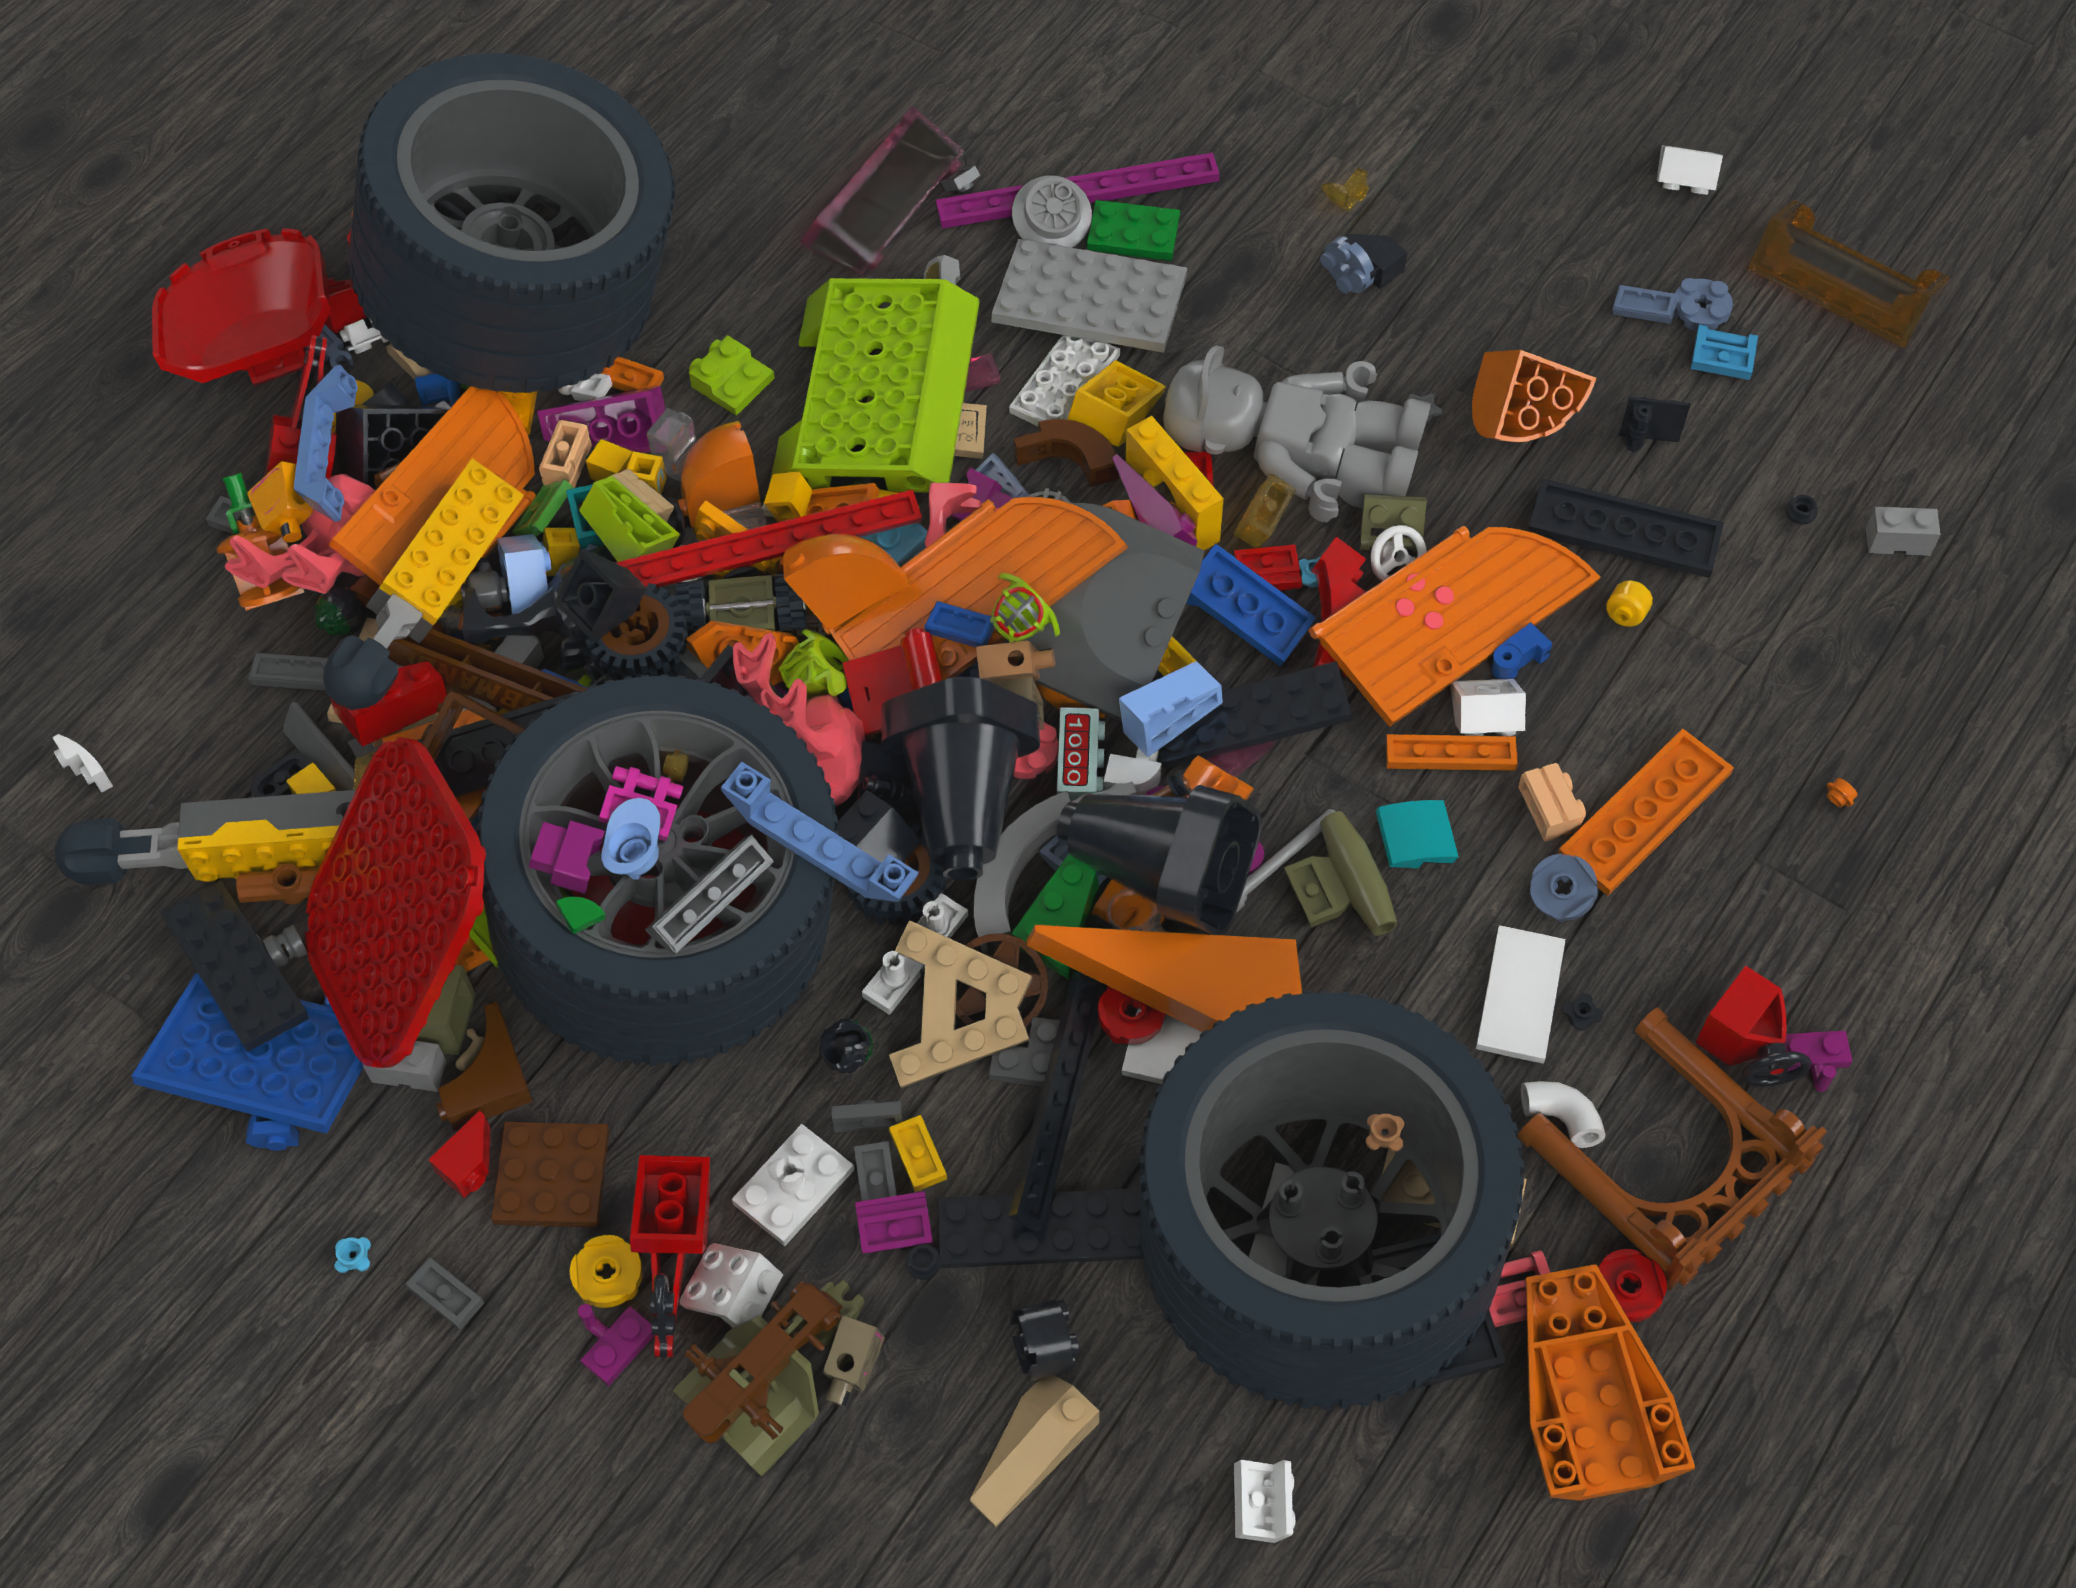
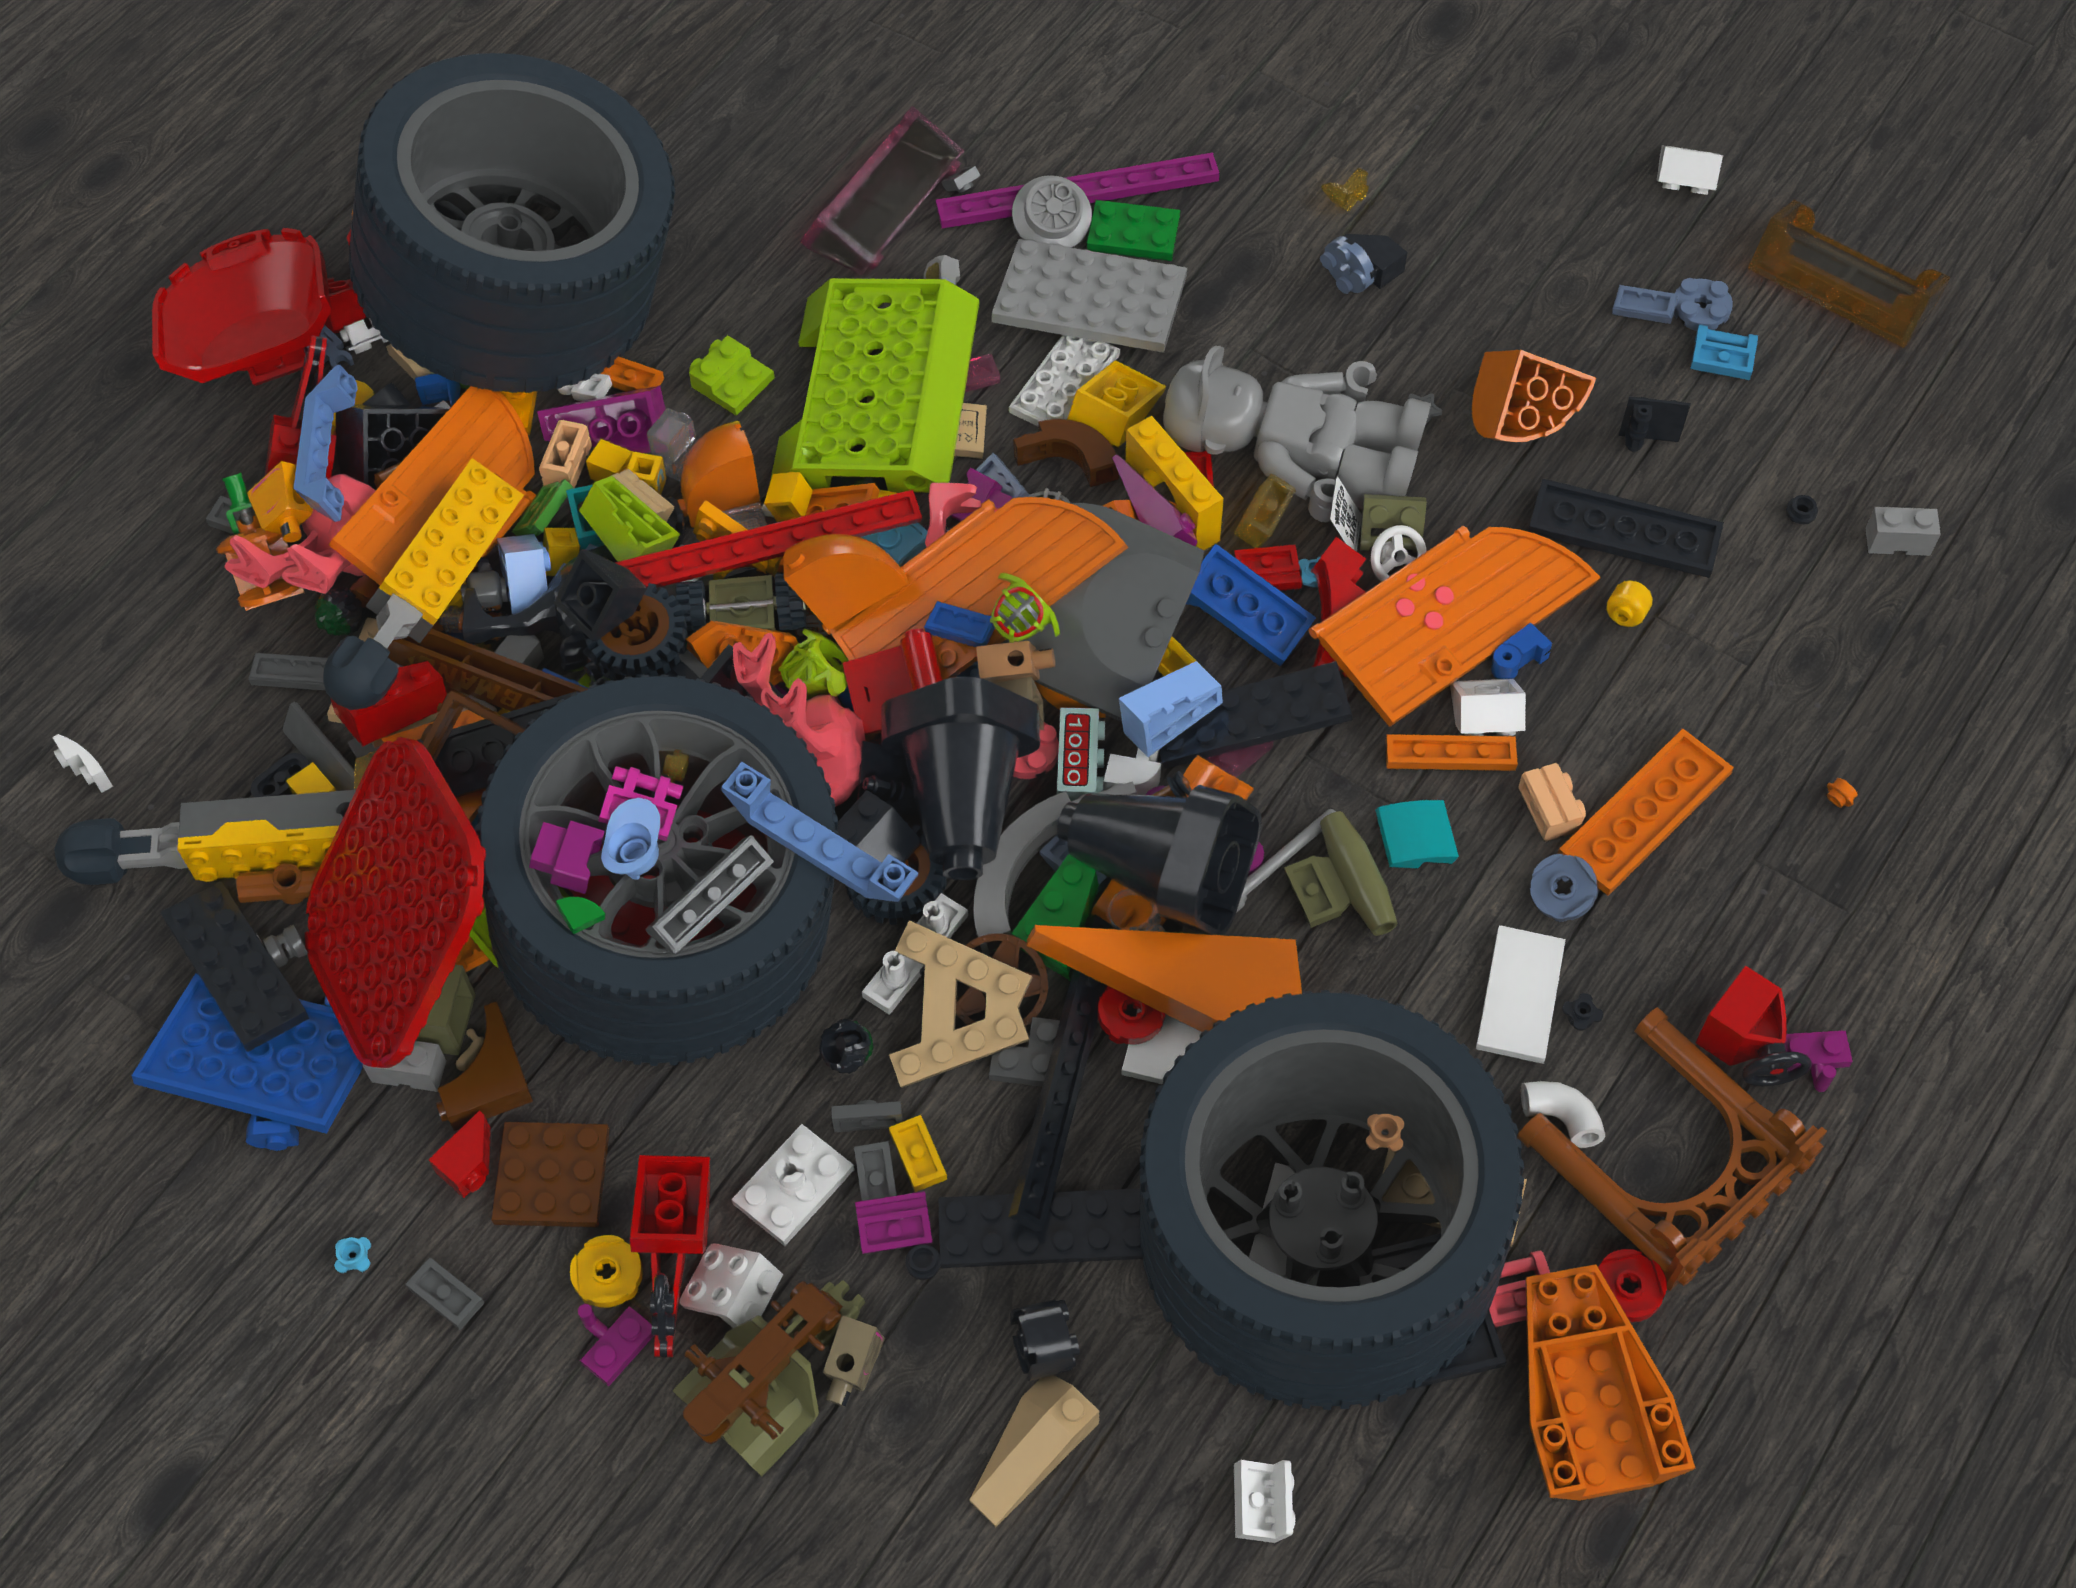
(1345, 515): none -> white sticker

